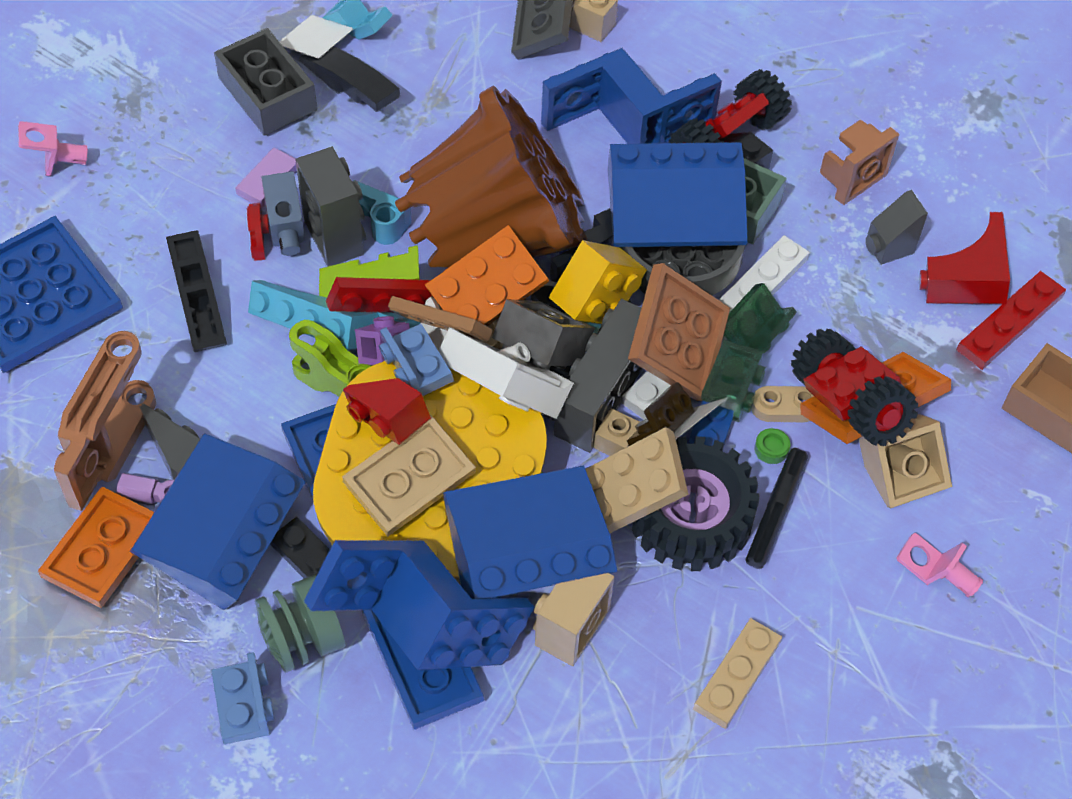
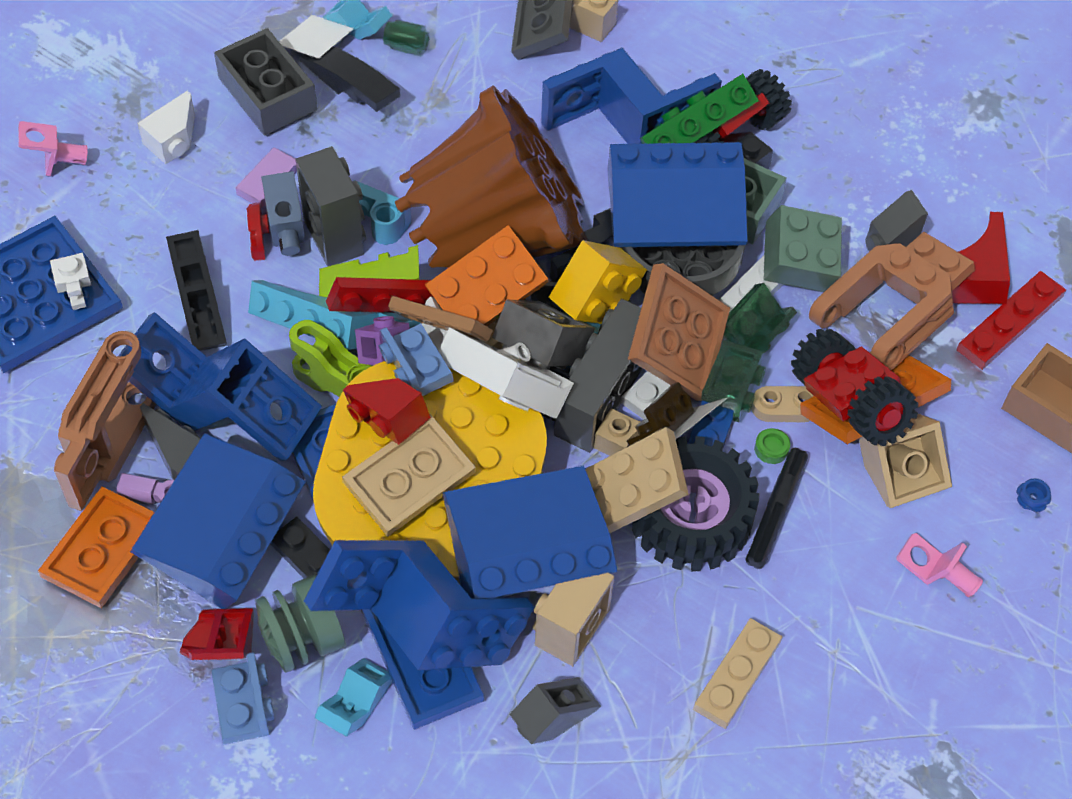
(71, 275): none -> white plate
(169, 128): none -> white slope
(220, 635): none -> red slope
(229, 383): none -> blue bracket
(356, 698): none -> medium azure slope
(406, 36): none -> clear green brick
(553, 709): none -> dark grey slope
(703, 113): none -> green bracket
(802, 248): none -> sand green brick
(866, 163): nougat panel -> none
(921, 272): none -> nougat plate
(1036, 488): none -> blue plate

